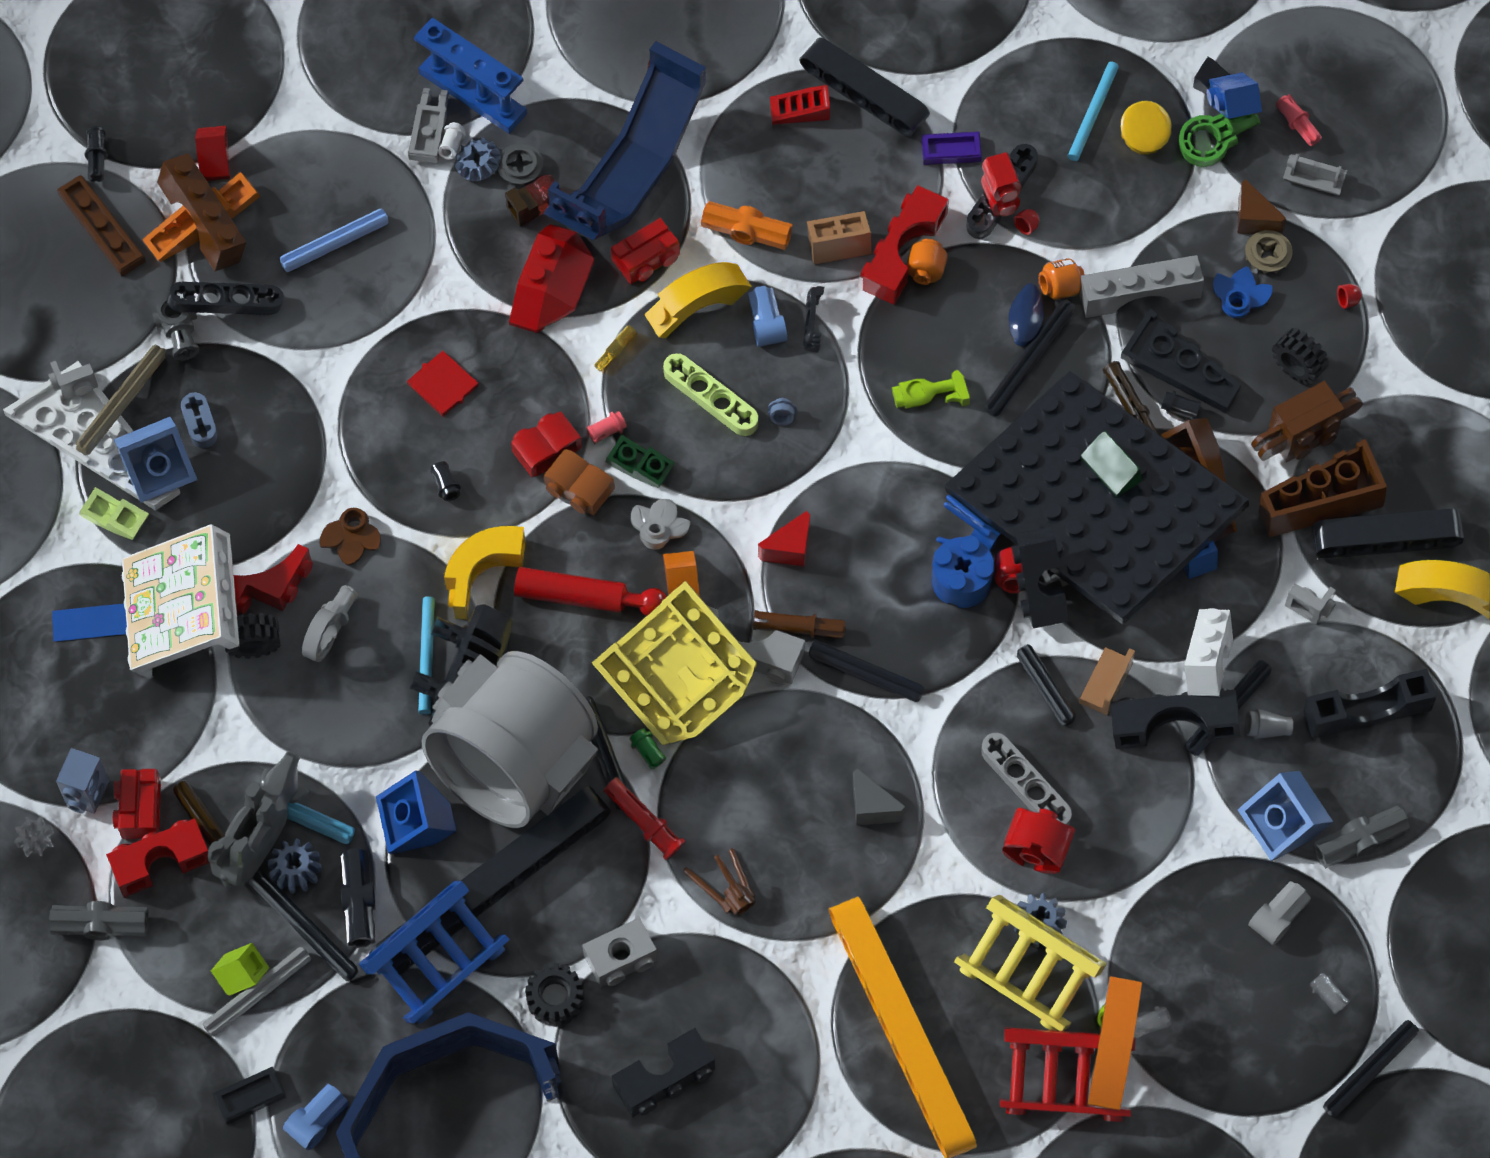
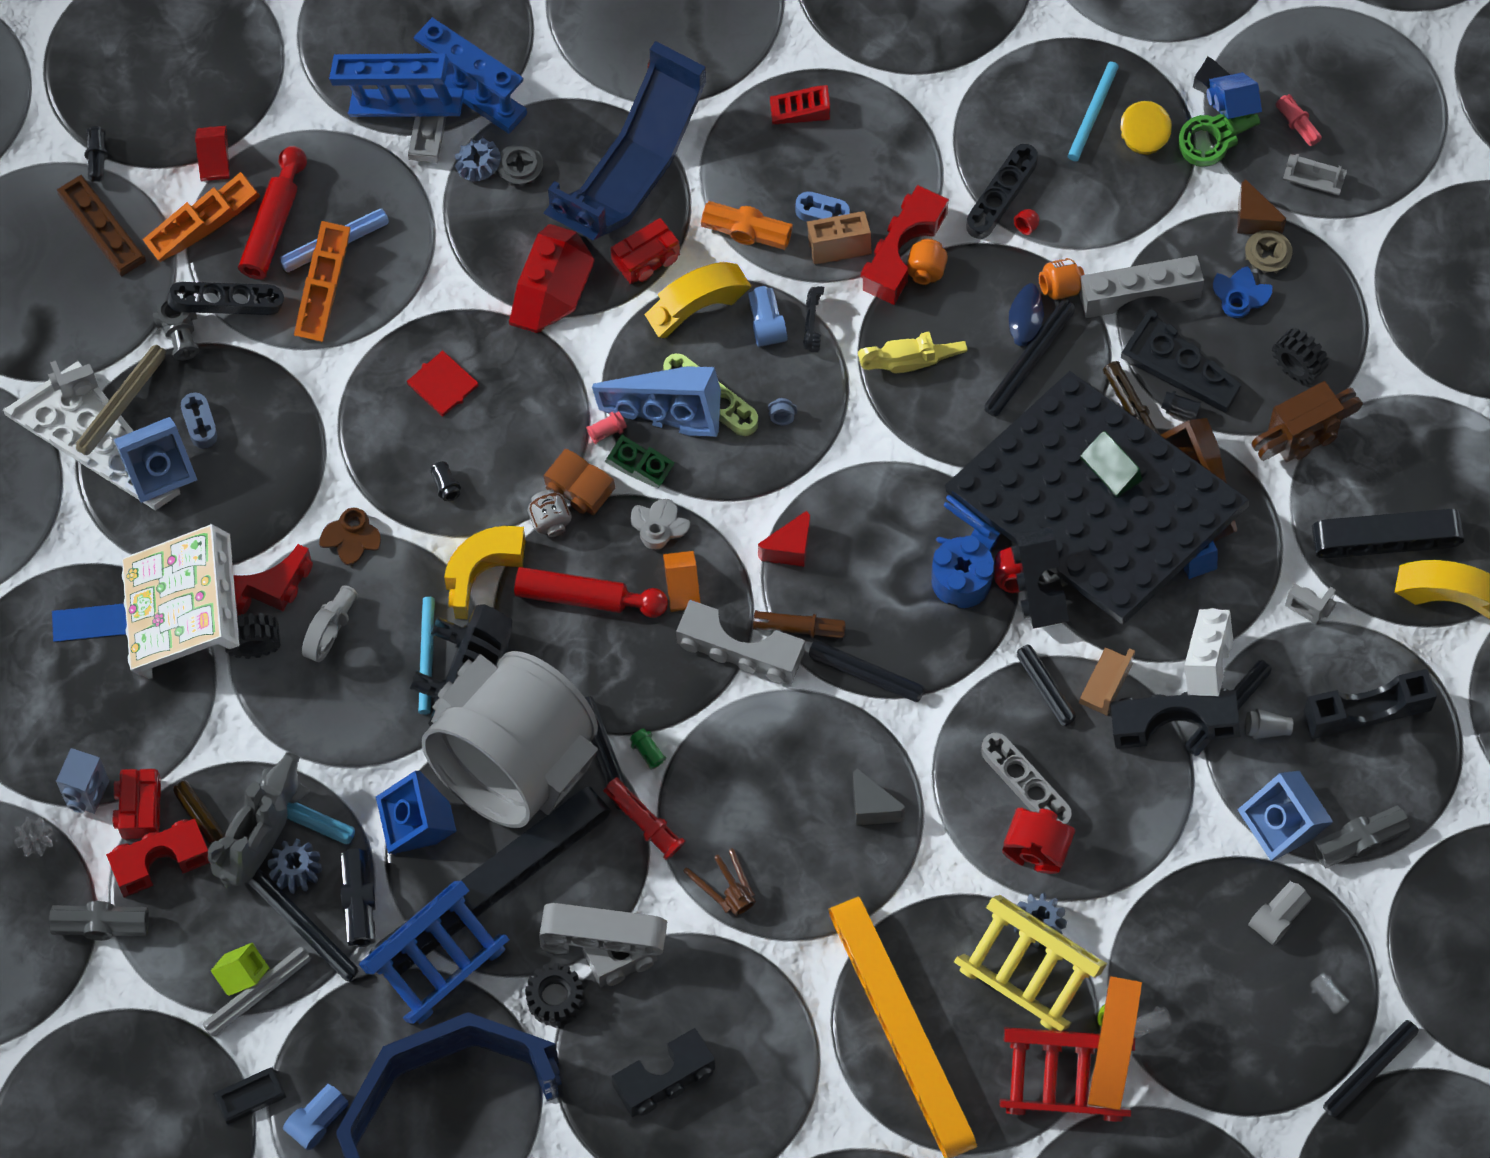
(113, 515): yellowish green slope -> none
(217, 233): reddish brown arch -> none
(272, 215): none -> red piece
(322, 281): none -> orange slope
(397, 69): none -> blue fence
(453, 136): white pin -> none
(530, 200): dark brown leg -> none
(542, 445): red brick -> none
(549, 513): none -> light grey head
(600, 929): none -> light grey beam
(616, 347): clear yellow pin -> none
(672, 397): none -> medium blue wedge
(678, 667): light yellow wedge -> none
(822, 207): none -> medium blue beam
(864, 87): black beam -> none
(908, 354): none -> light yellow animal
(921, 391): lime piece -> none
(951, 148): dark purple tile -> none
(1001, 184): red brick -> none
(1327, 491): reddish brown wedge -> none
(1348, 295): red hinge -> none

